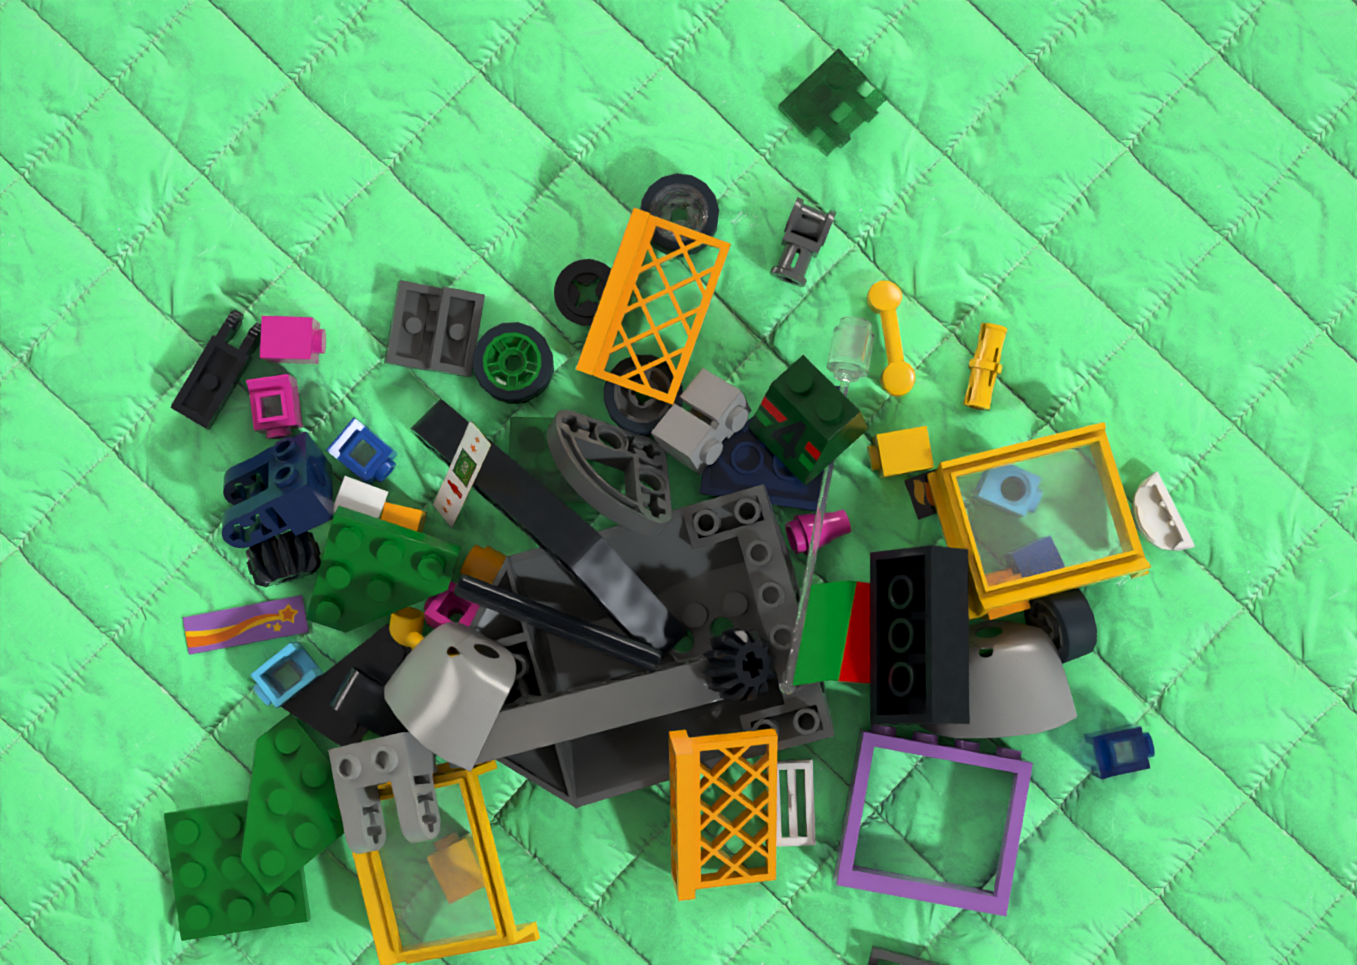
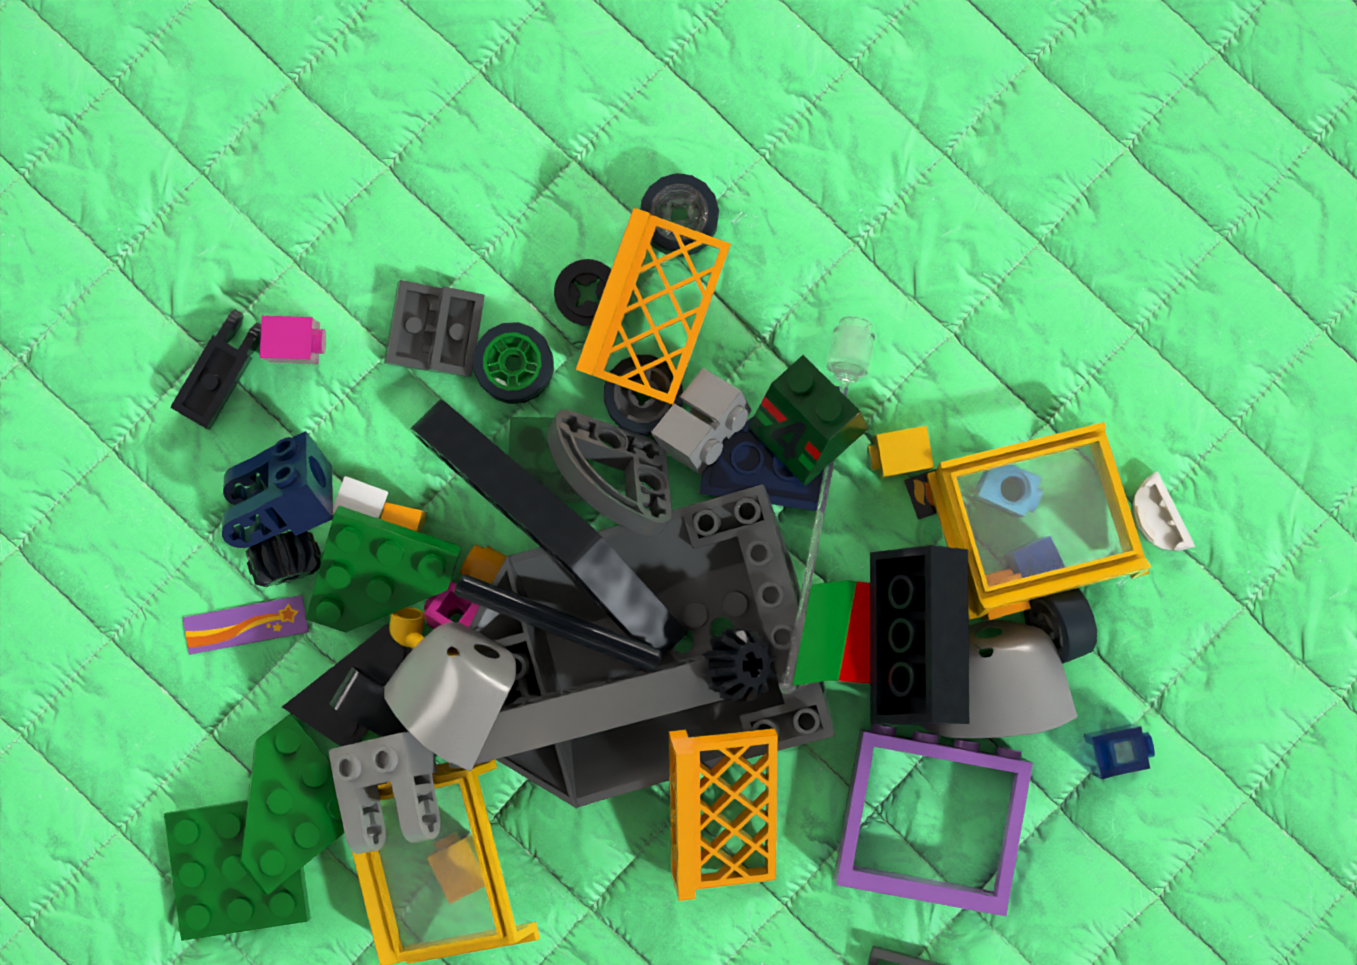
(275, 405): dark pink window -> none
(285, 675): medium azure window -> none
(363, 452): blue window -> none
(461, 474): white sticker -> none
(793, 839): white tile -> none
(800, 530): dark pink cone -> none
(804, 235): dark grey connector -> none
(823, 94): clear green plate -> none
(899, 375): yellow bar -> none
(985, 366): yellow pin -> none

